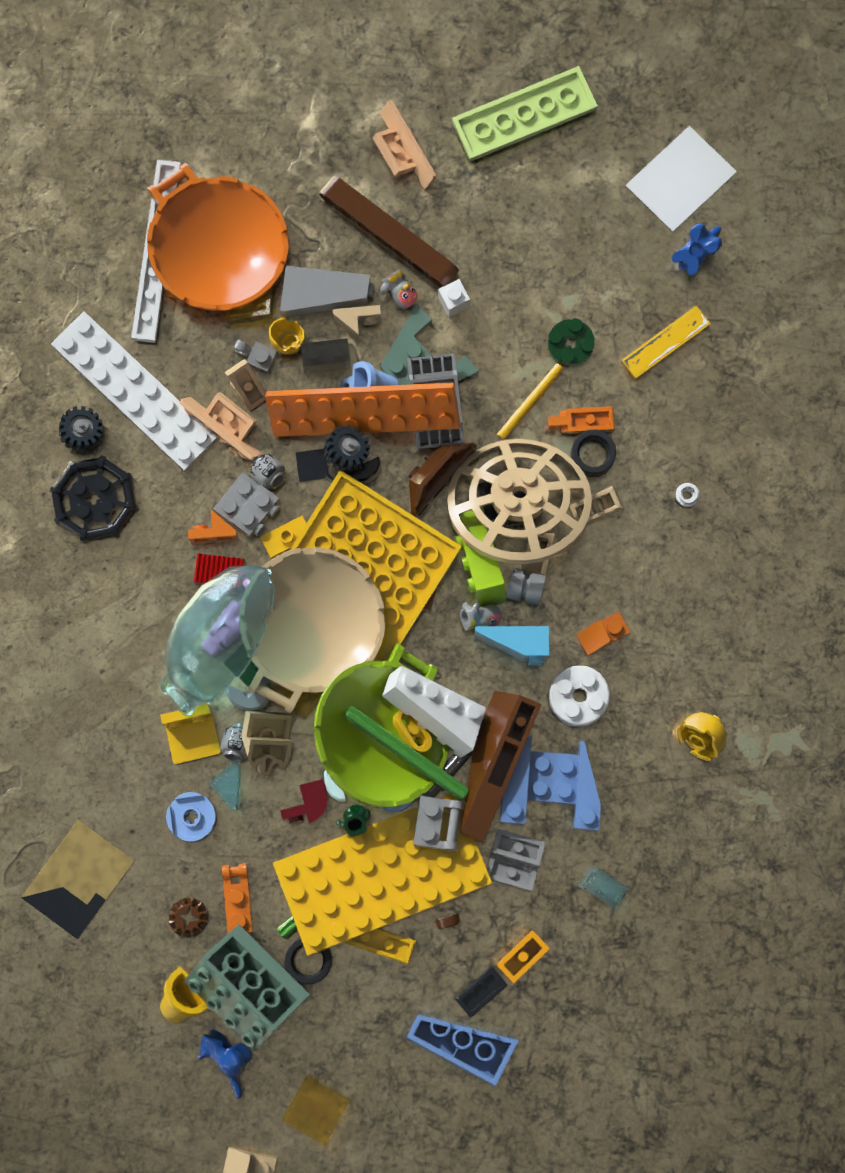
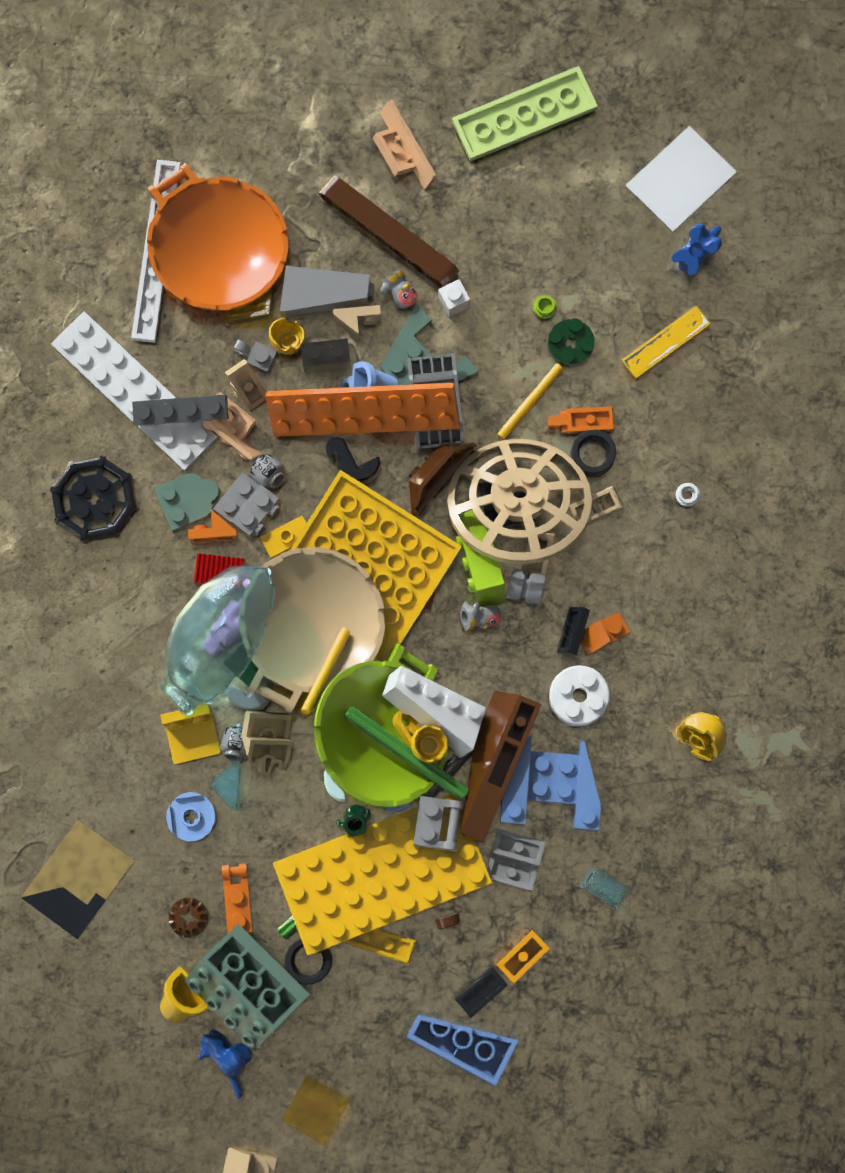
(80, 429): black wheel -> none
(180, 410): none -> dark grey plate
(186, 500): none -> sand green plate
(312, 465): black piece -> none
(315, 803): dark red brick -> none
(325, 671): none -> yellow bar
(346, 448): black wheel -> none
(429, 744): none -> yellow hair
(521, 642): medium azure slope -> none
(545, 306): none -> lime plate
(573, 631): none -> black plate

